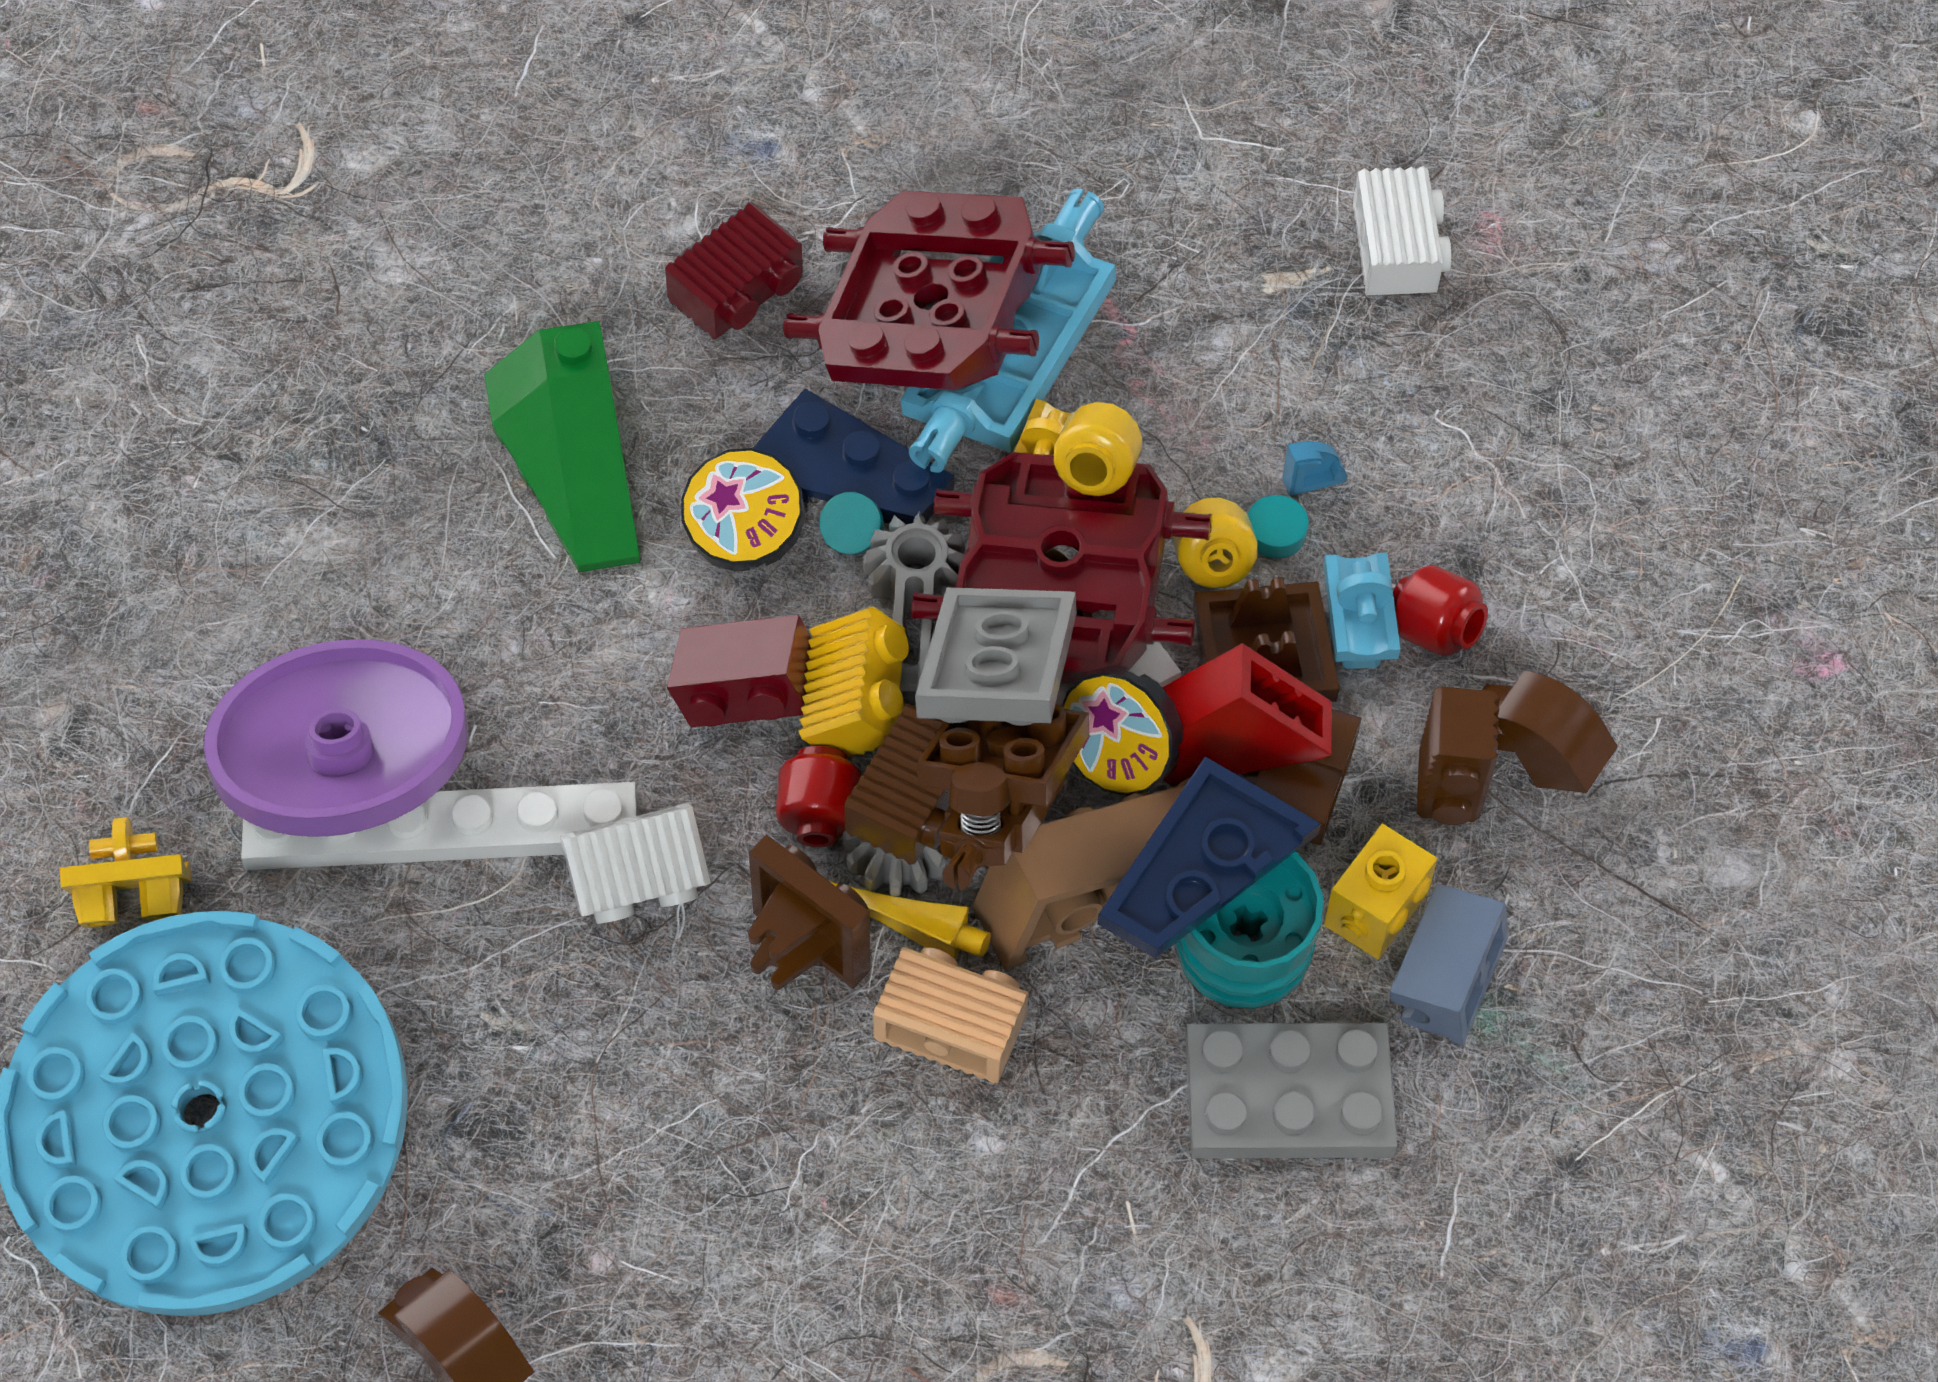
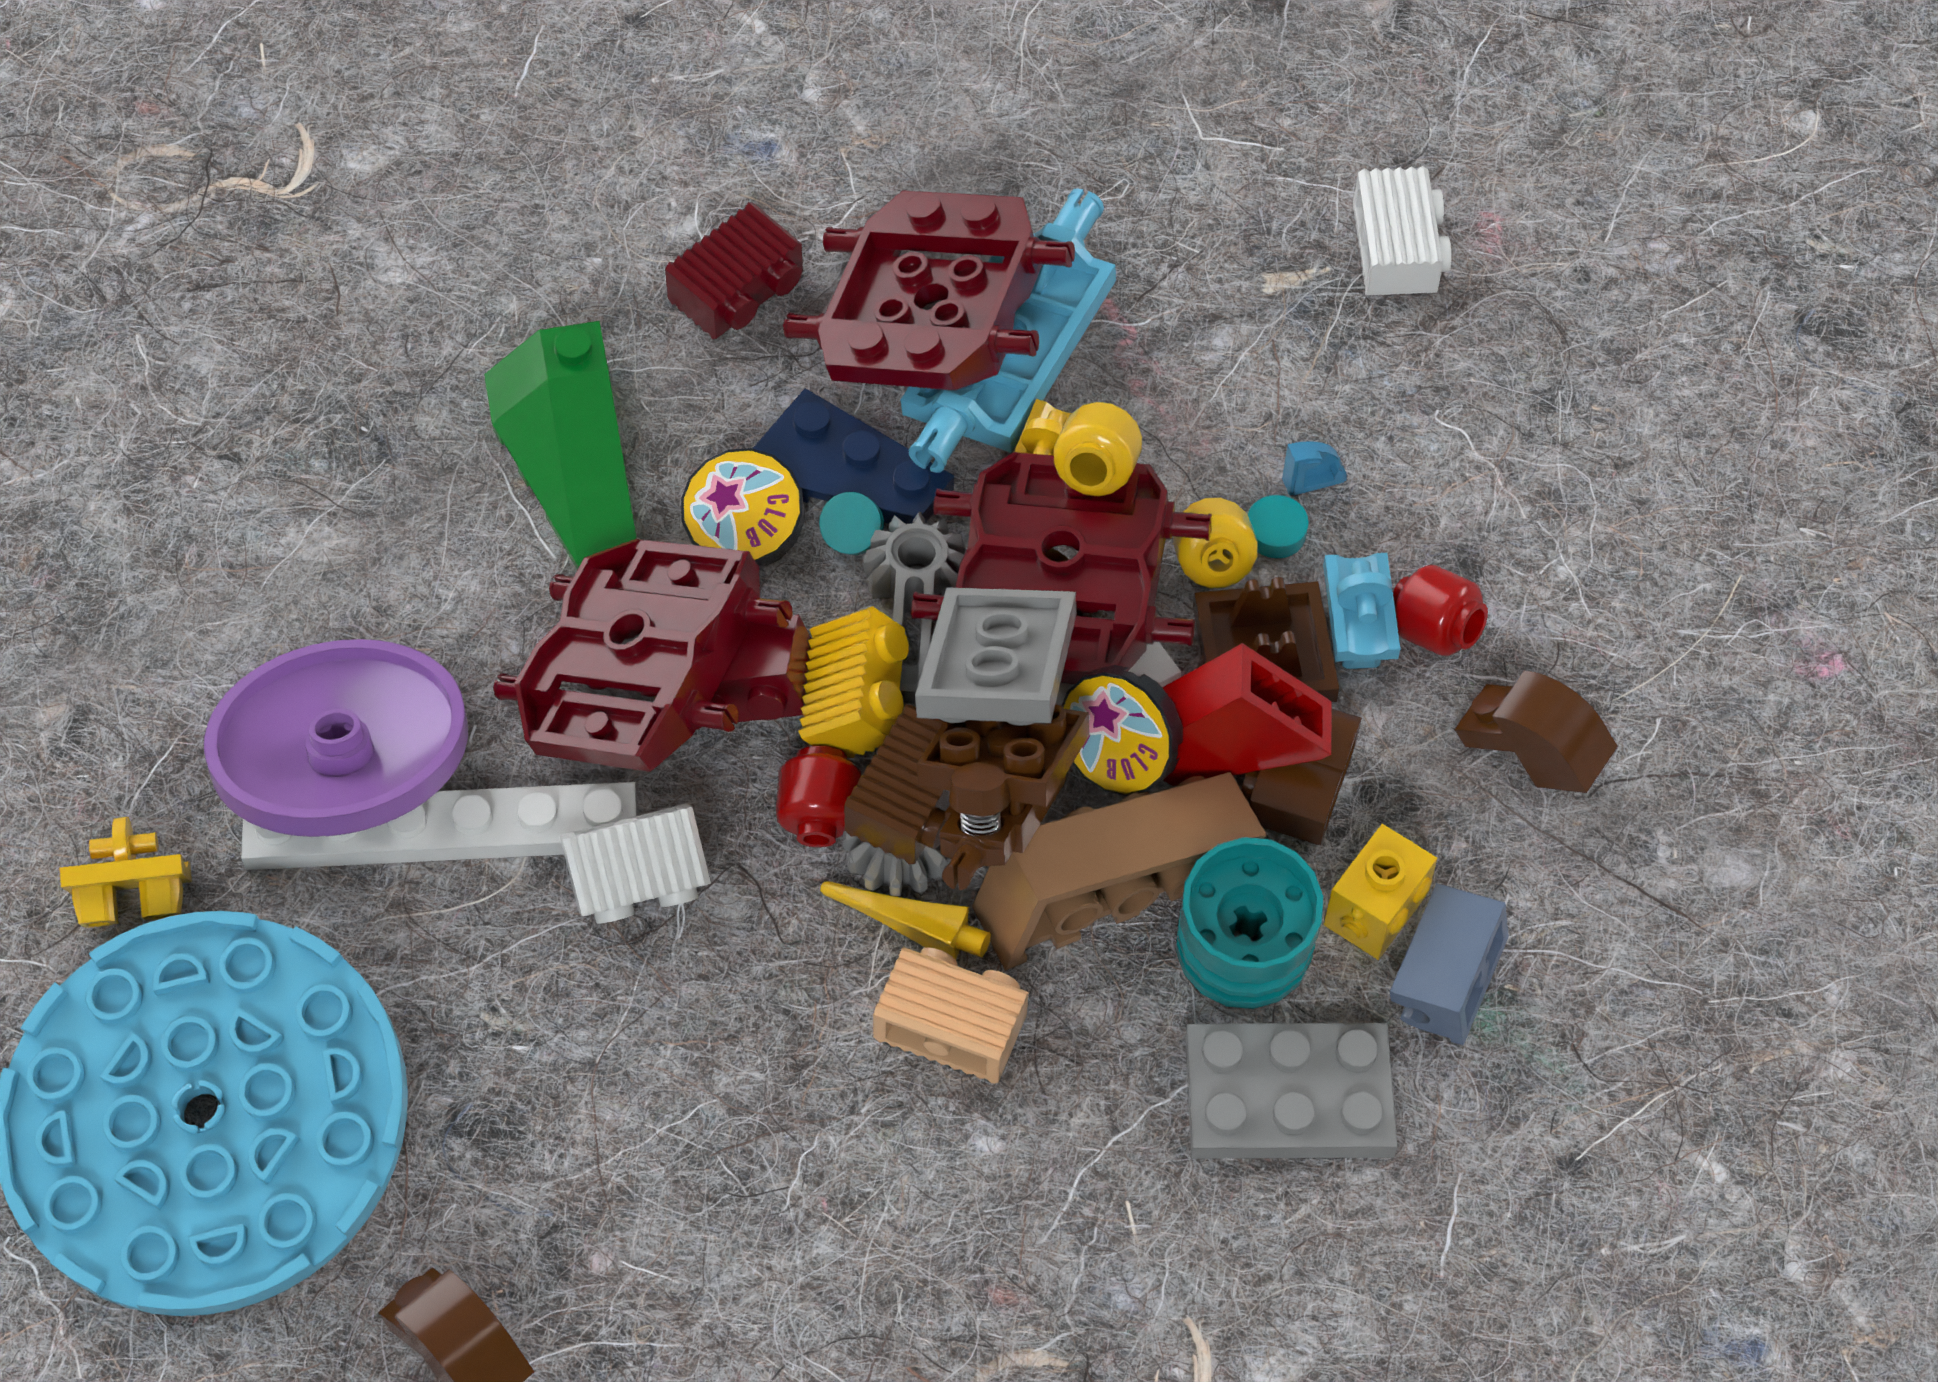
(691, 619): none -> dark red piece
(804, 918): reddish brown plate -> none
(1202, 857): dark blue wing -> none
(1457, 754): reddish brown brick -> none

